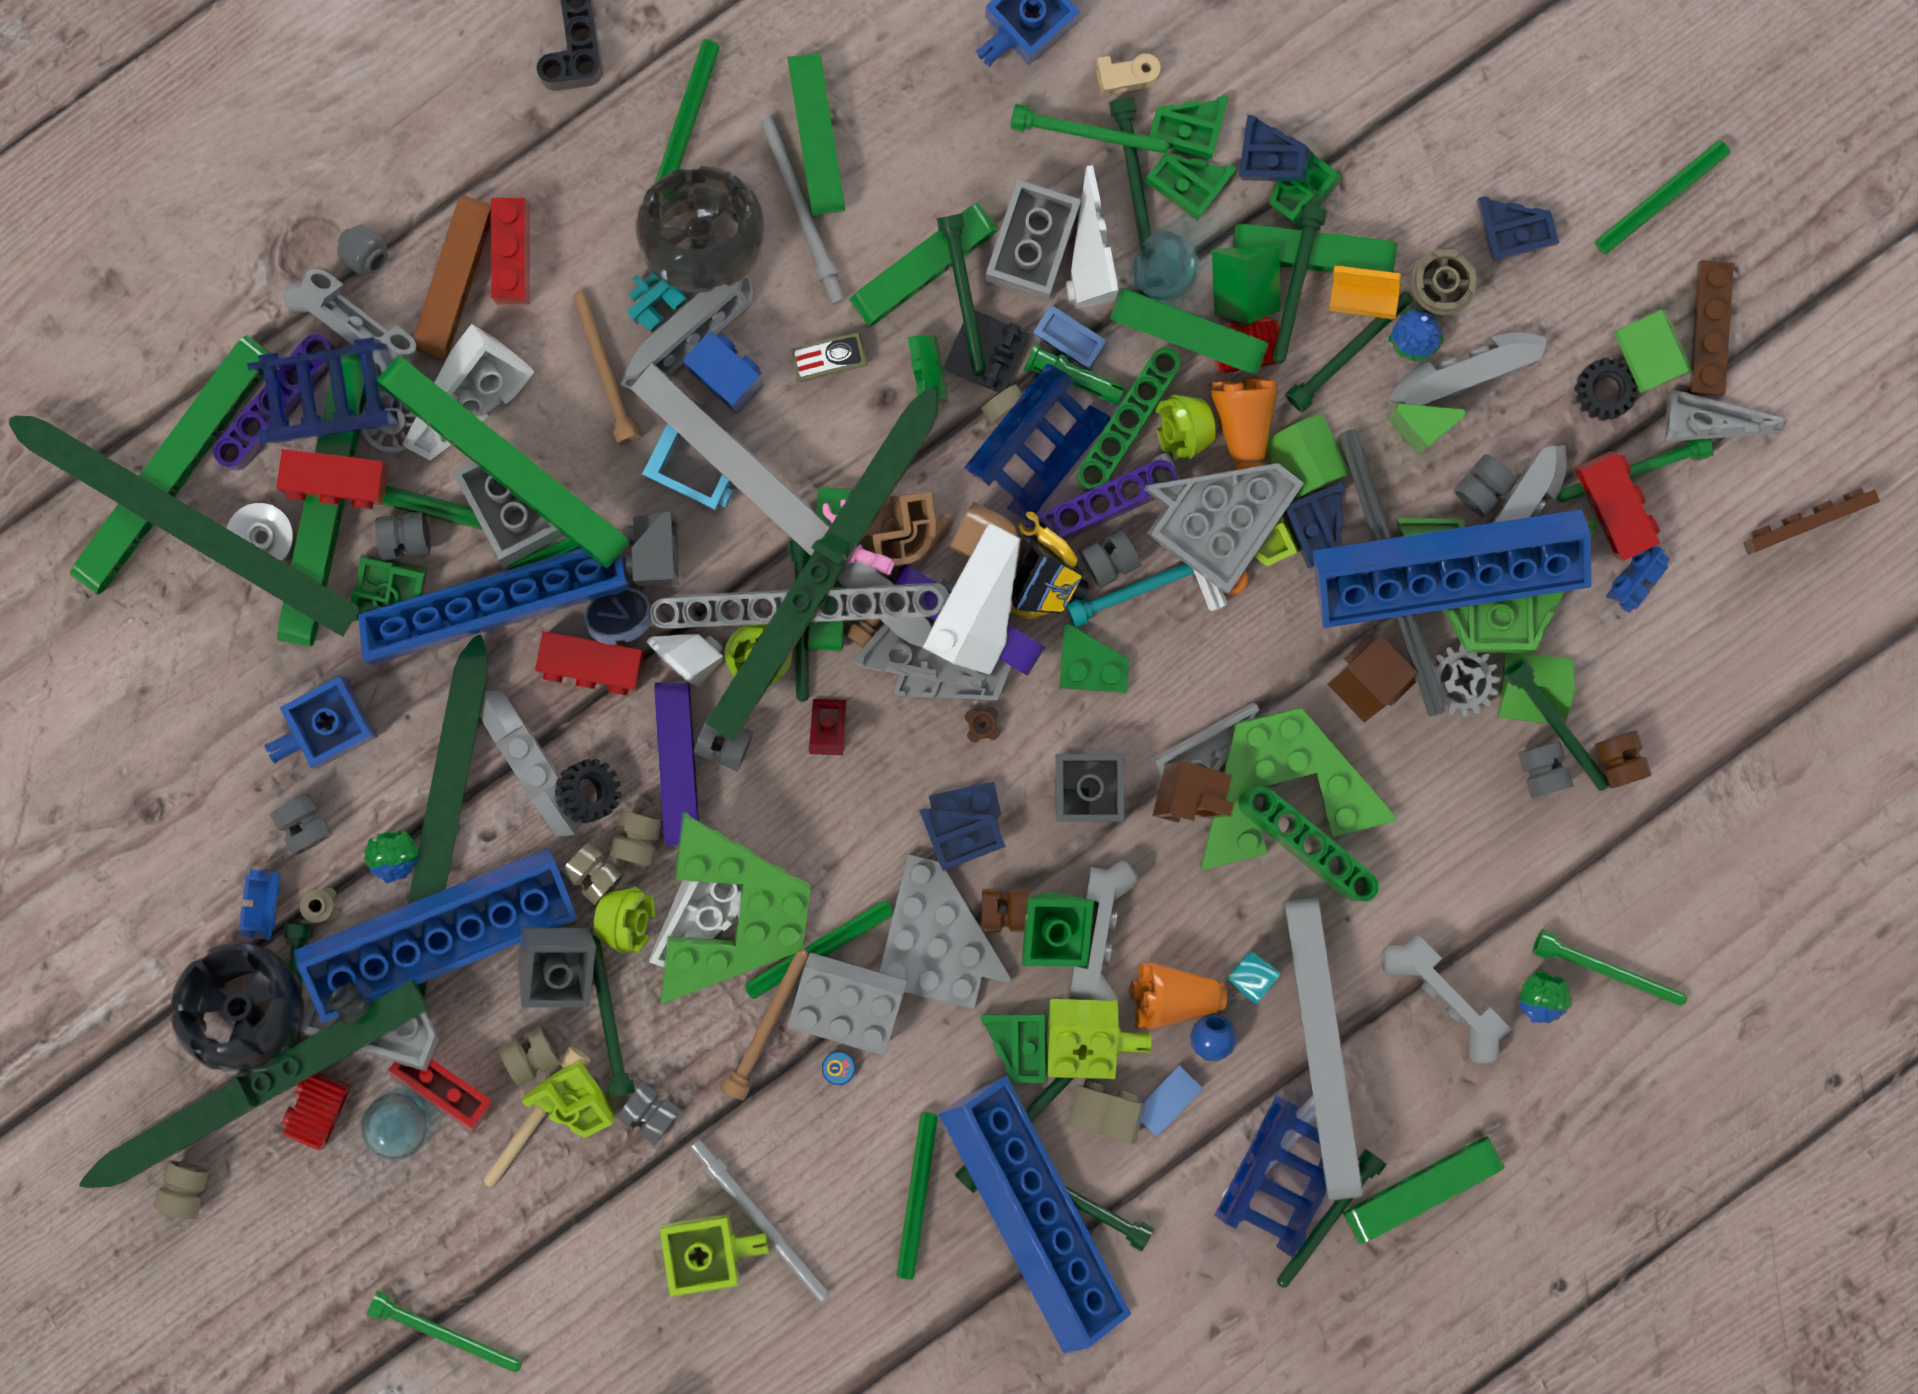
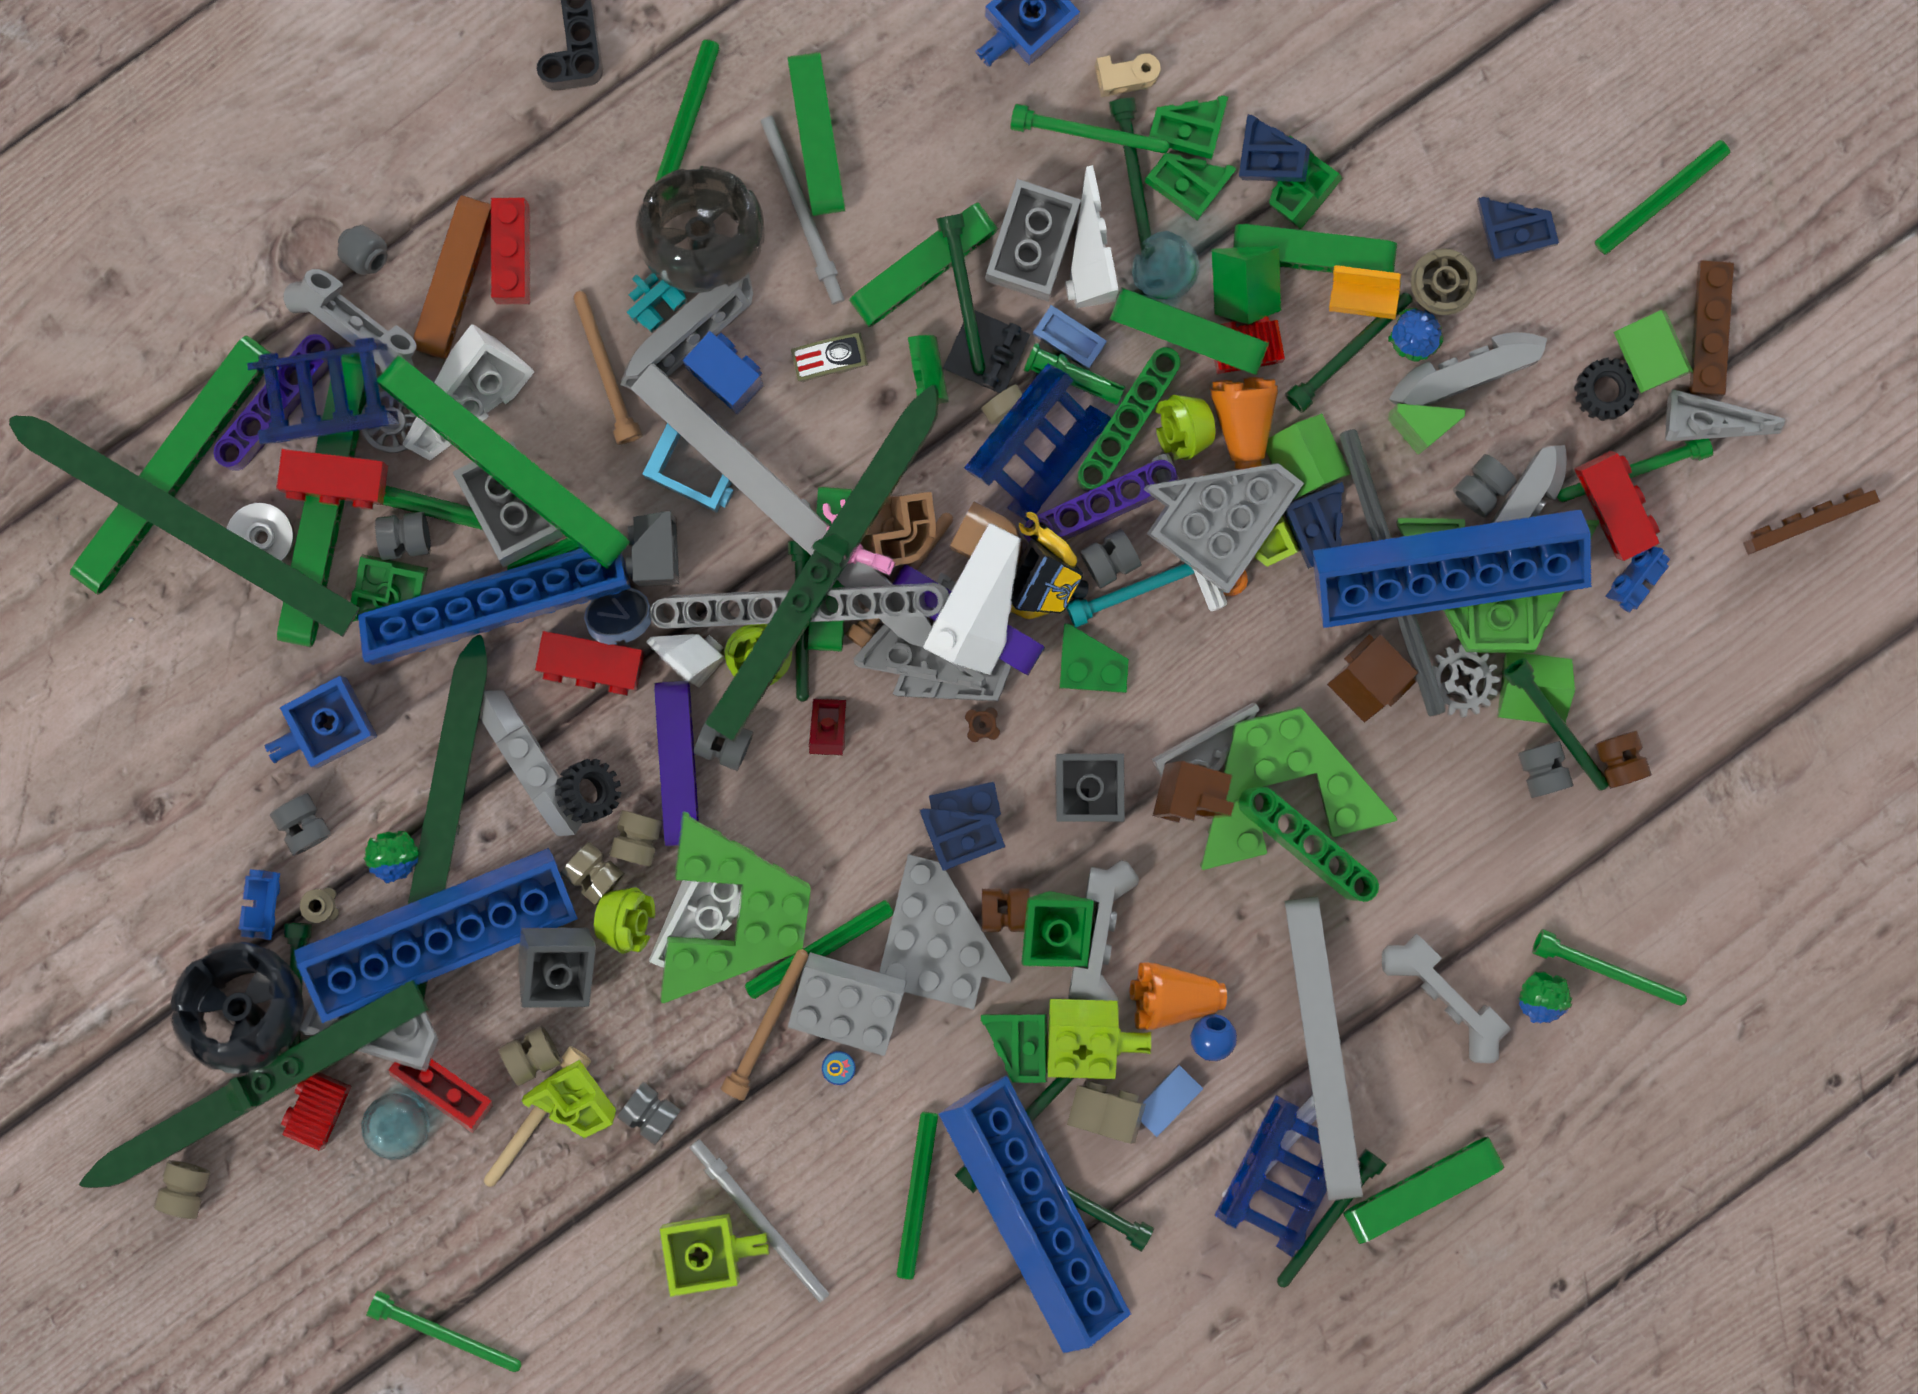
(348, 1003): pearl dark grey wheel -> none
(619, 1081): dark green piece -> none
(1253, 977): teal piece -> none
(1311, 219): dark green piece -> none

